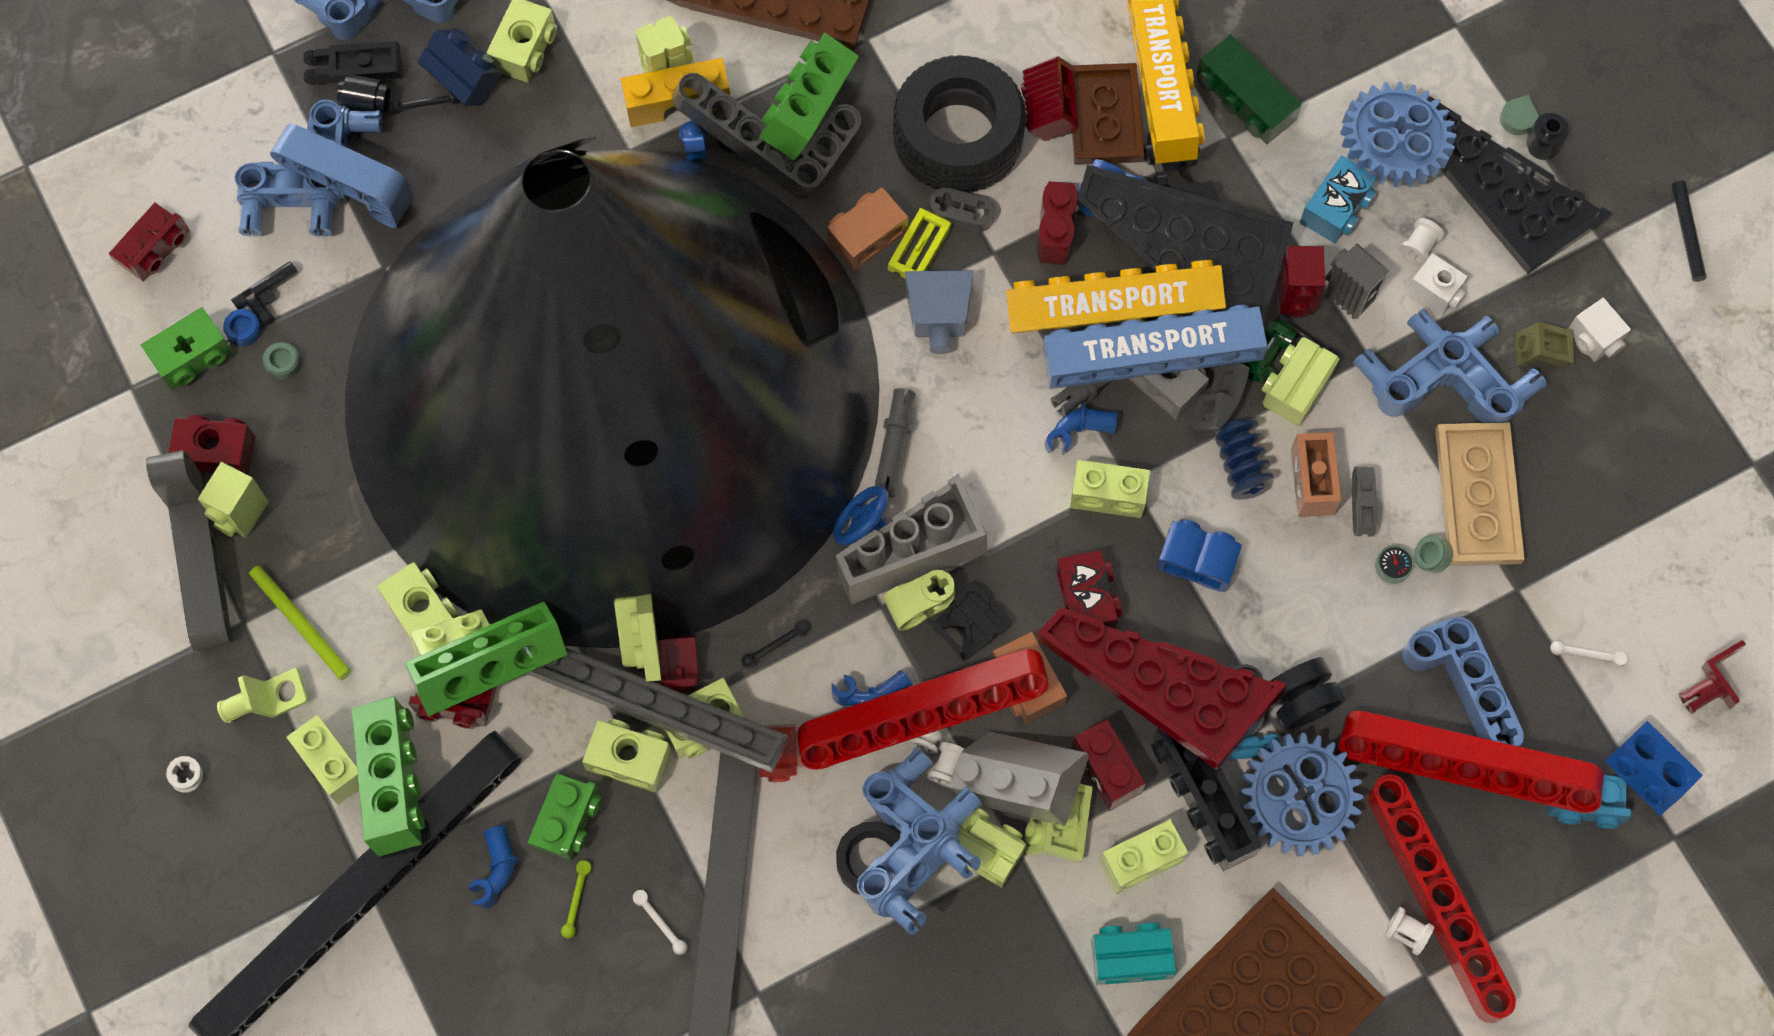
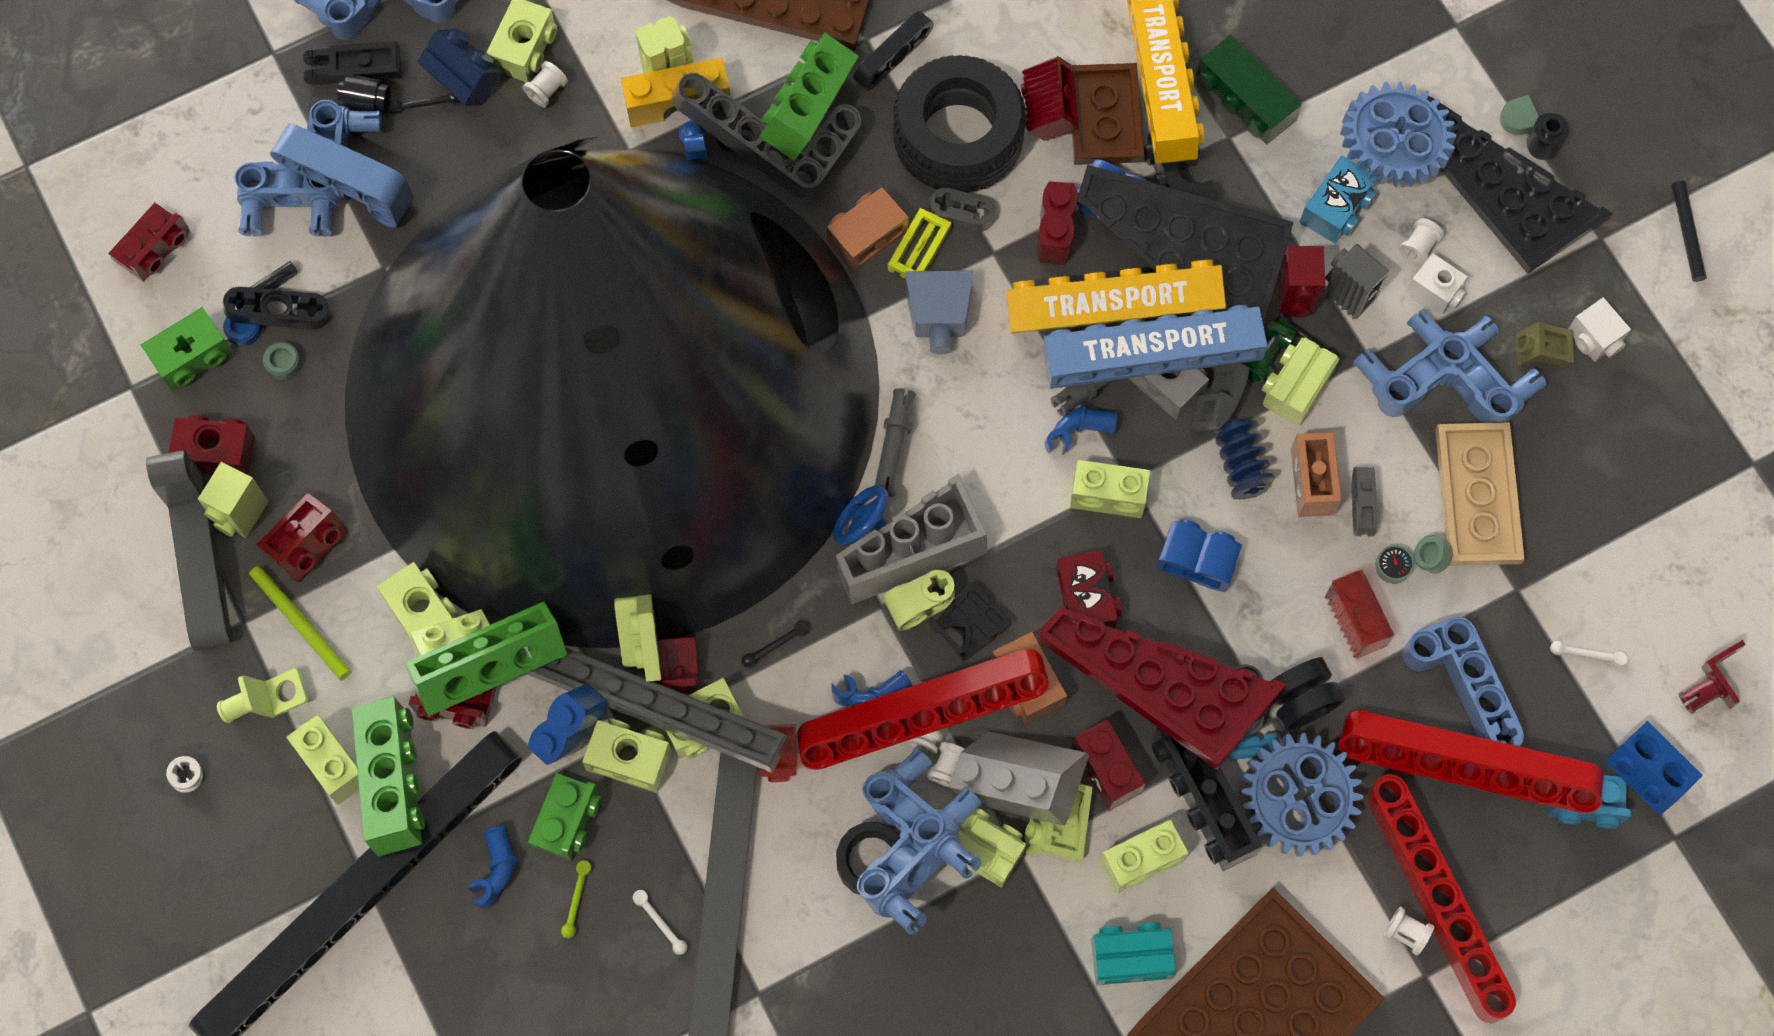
(265, 296): none -> black beam
(303, 537): none -> dark red bracket
(545, 84): none -> white bush
(567, 724): none -> blue brick
(893, 50): none -> black beam
(1359, 614): none -> clear red brick

